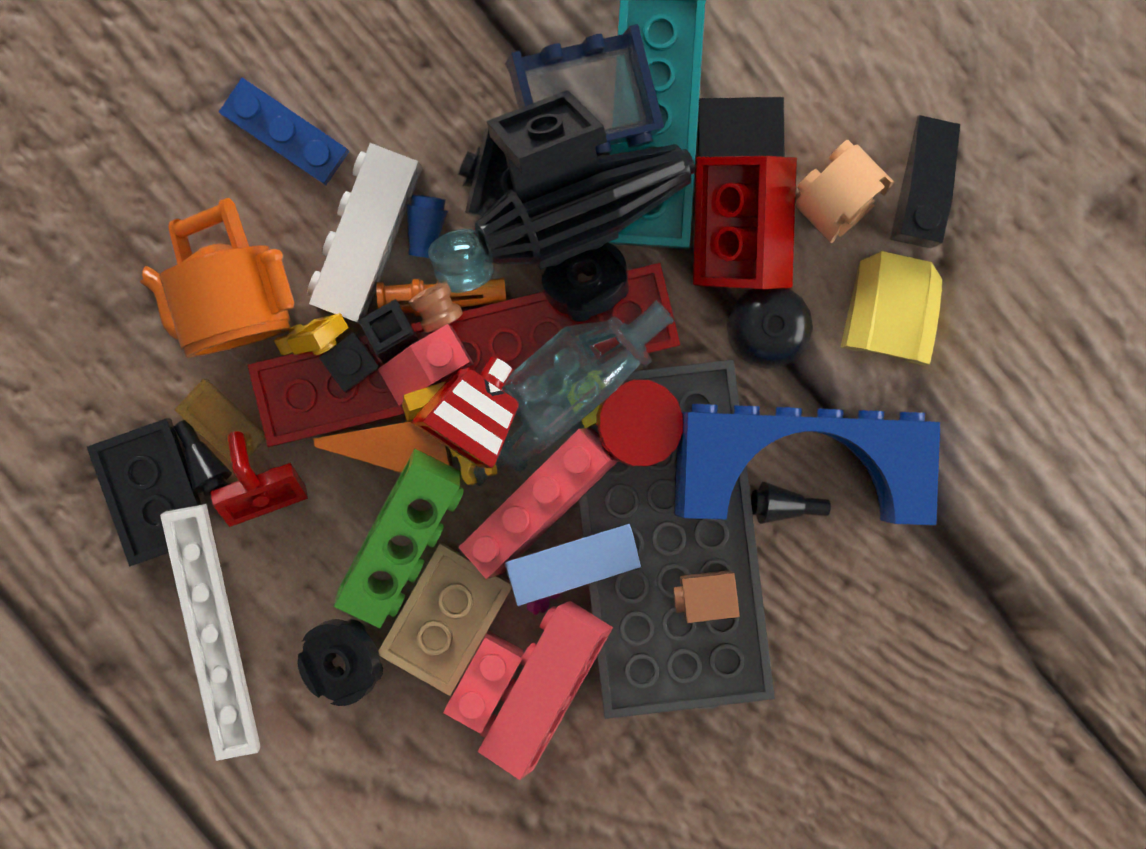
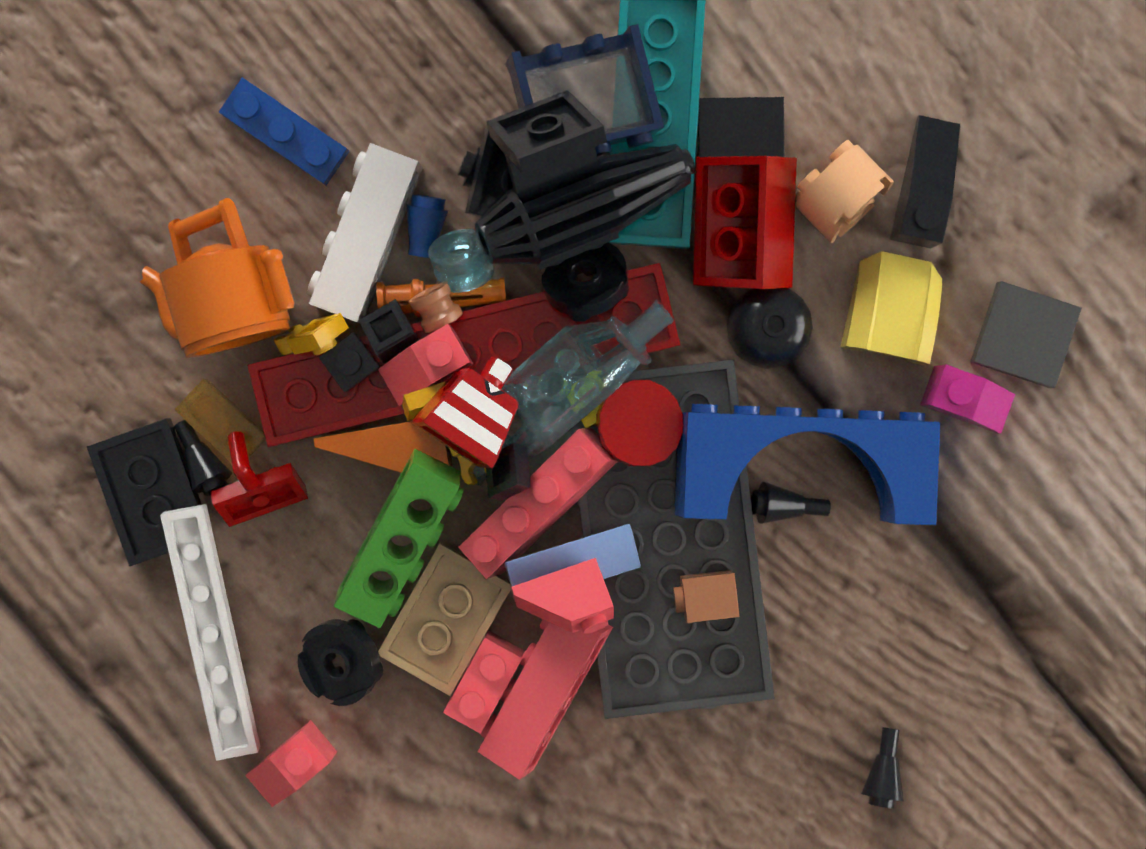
(292, 764): none -> coral slope
(509, 473): none -> black plate
(568, 598): none -> coral slope
(884, 779): none -> black cone
(967, 398): none -> dark pink slope
(1026, 334): none -> dark grey tile

